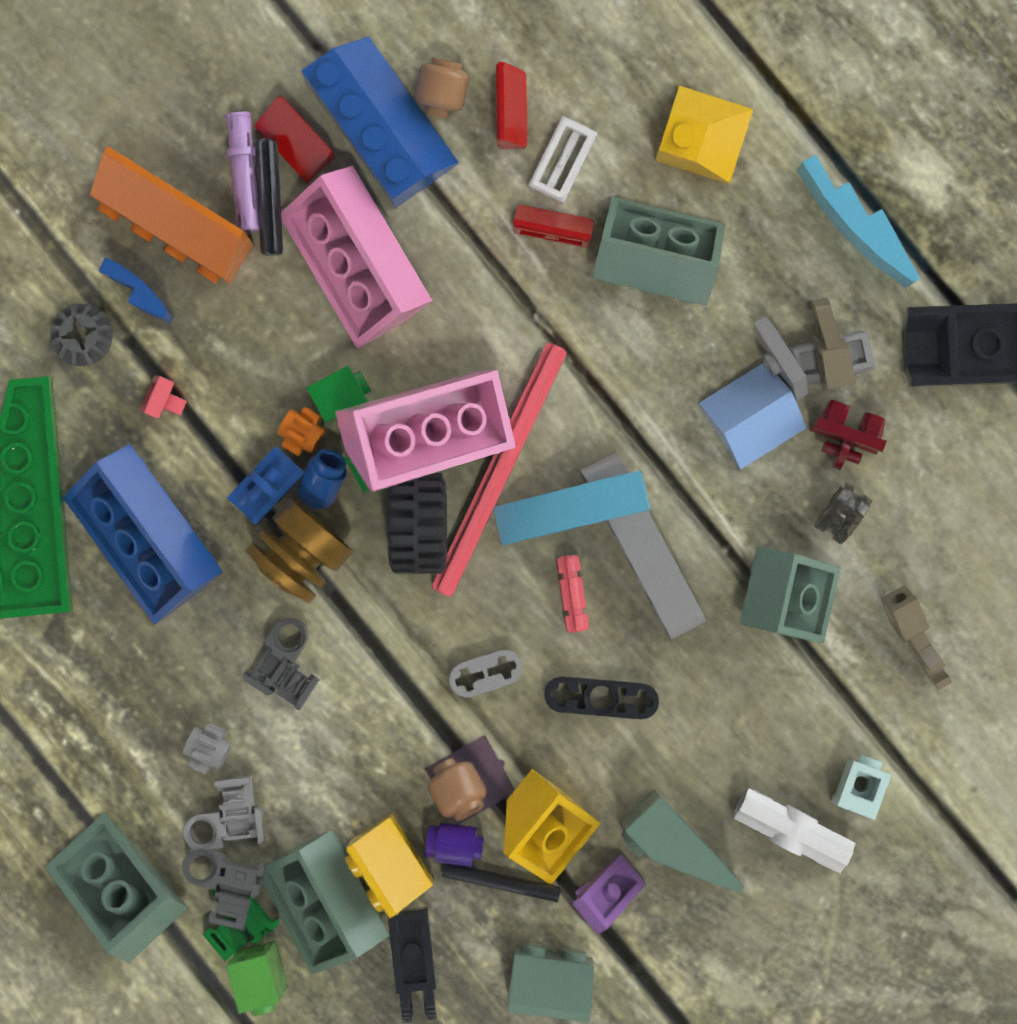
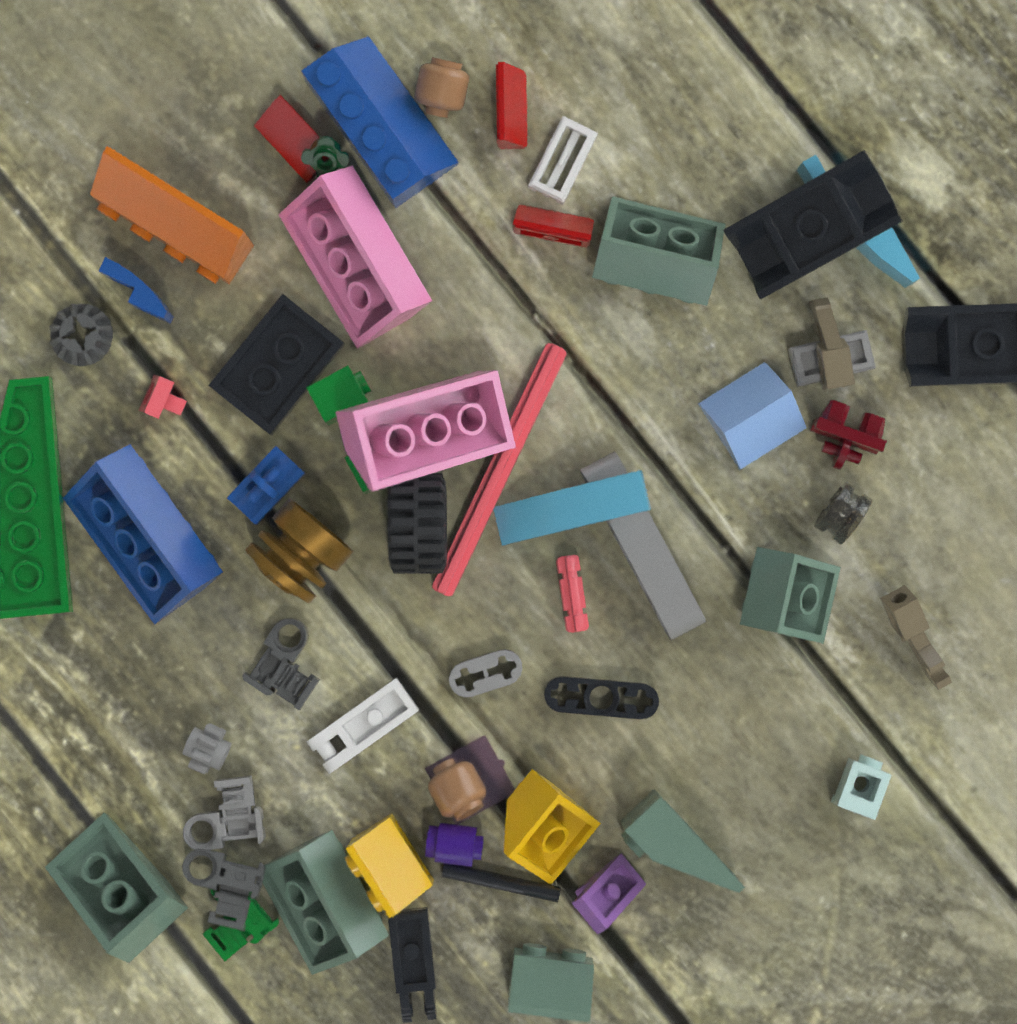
(242, 162): lavender pin -> none
(257, 978): bright green brick -> none
(269, 197): black axle -> none
(276, 364): none -> black plate
(301, 431): orange gear -> none
(322, 479): blue brick -> none
(325, 147): none -> dark green plate
(364, 724): none -> white plate
(704, 134): yellow slope -> none
(780, 359): light grey plate -> none
(794, 830): white piece -> none
(814, 224): none -> black piece

